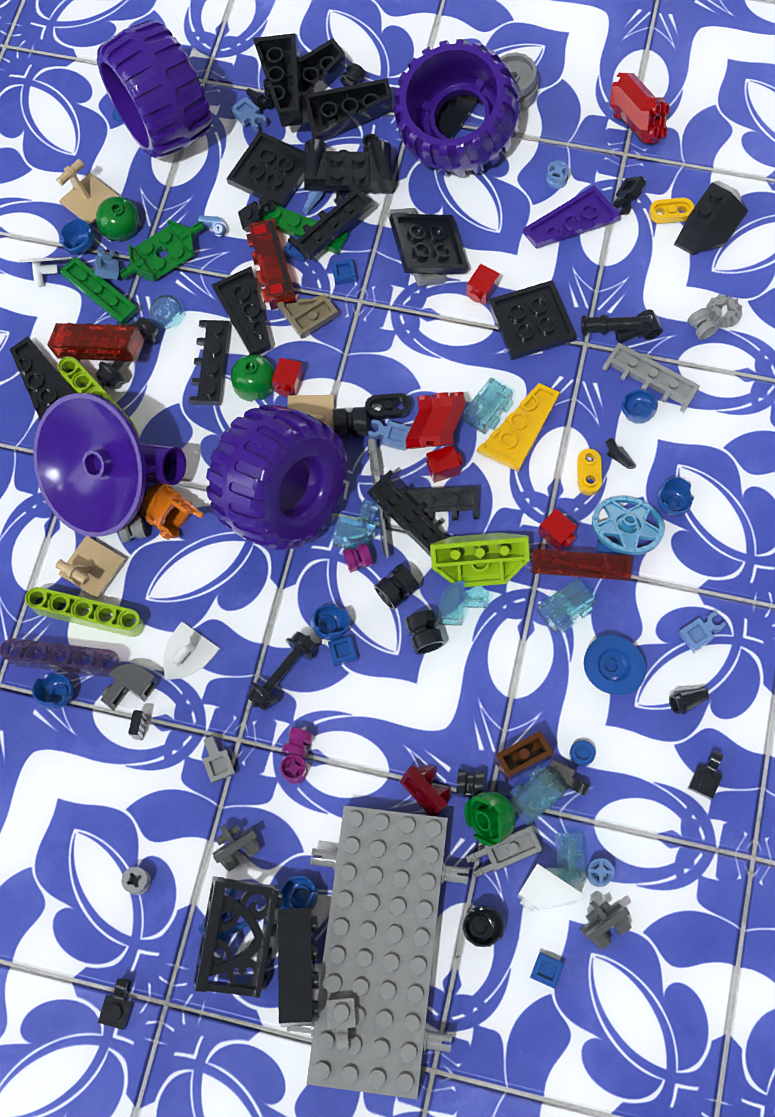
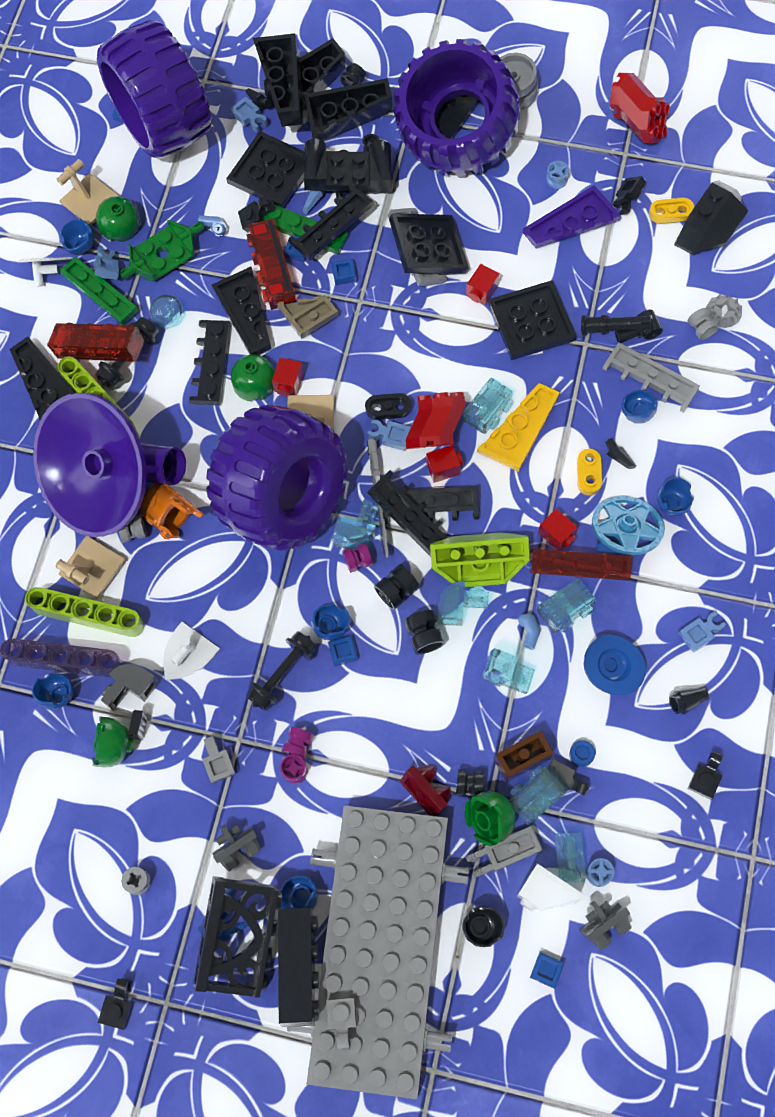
(111, 742): none -> green cylinder
(350, 422): black wheel -> none
(504, 670): none -> clear light blue brick
(532, 628): none -> medium blue arm

